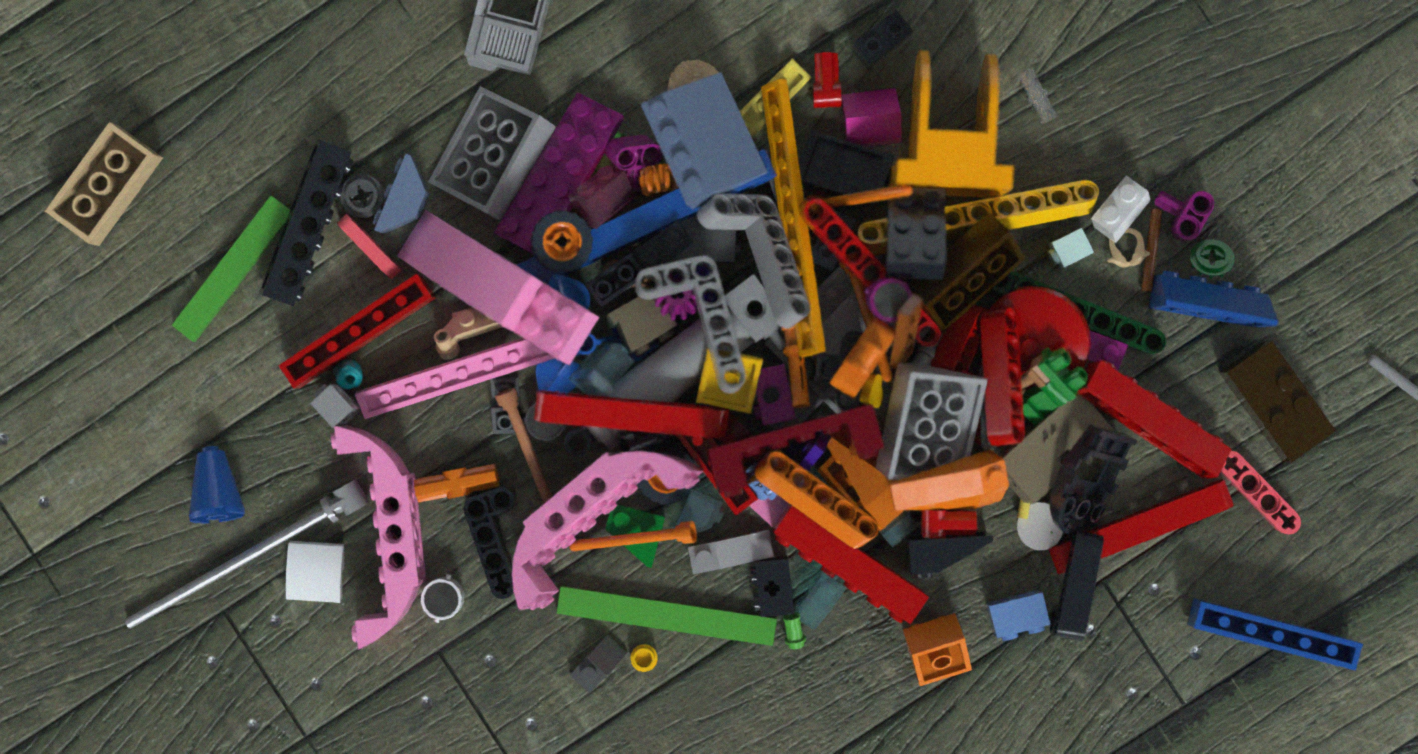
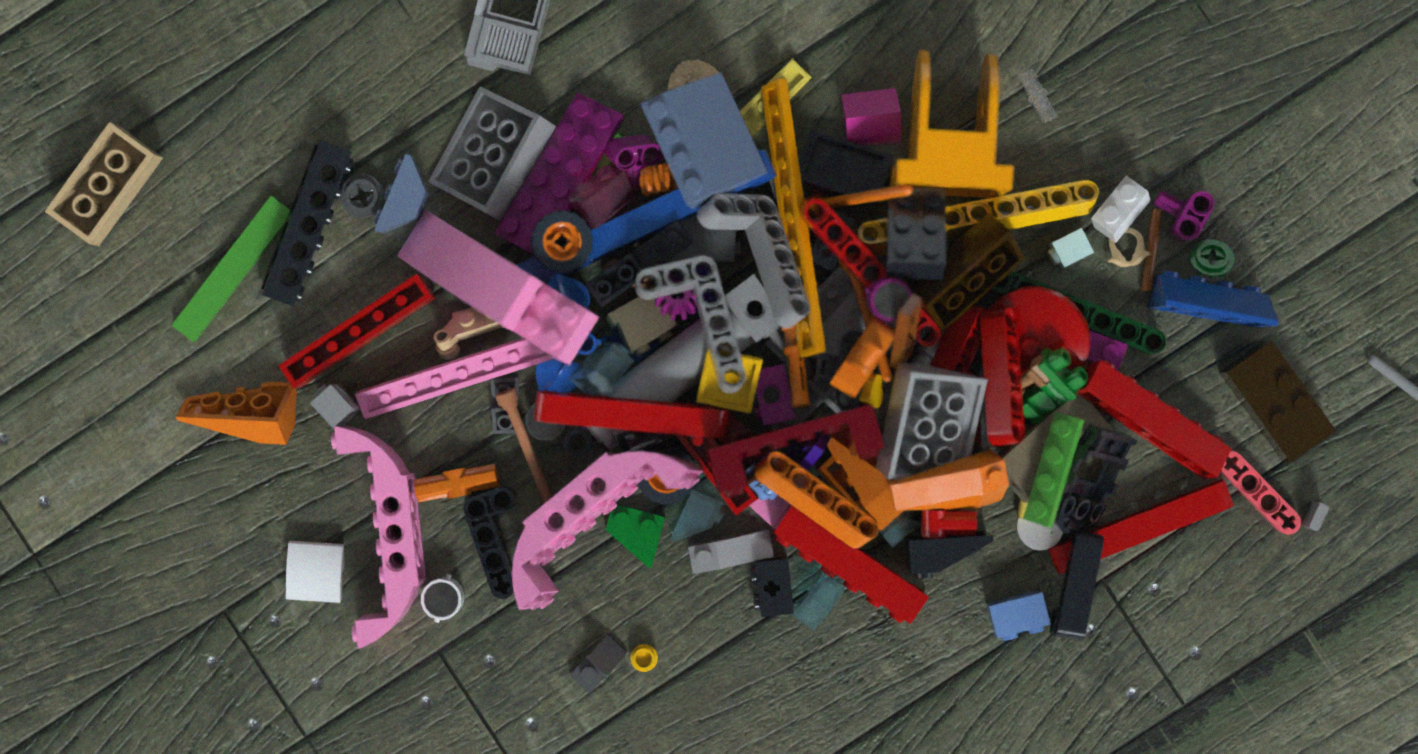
(214, 489): blue cone -> none
(255, 414): none -> orange wedge
(346, 500): flat silver piece -> none
(348, 374): teal piece -> none
(369, 246): coral beam -> none
(666, 615): bright green tile -> none
(684, 532): orange piece -> none
(795, 637): bright green pin -> none
(826, 86): red piece -> none
(882, 39): black brick -> none
(937, 649): orange slope -> none
(1053, 469): none -> bright green plate
(1274, 634): blue brick -> none
(1315, 516): none -> light grey tile

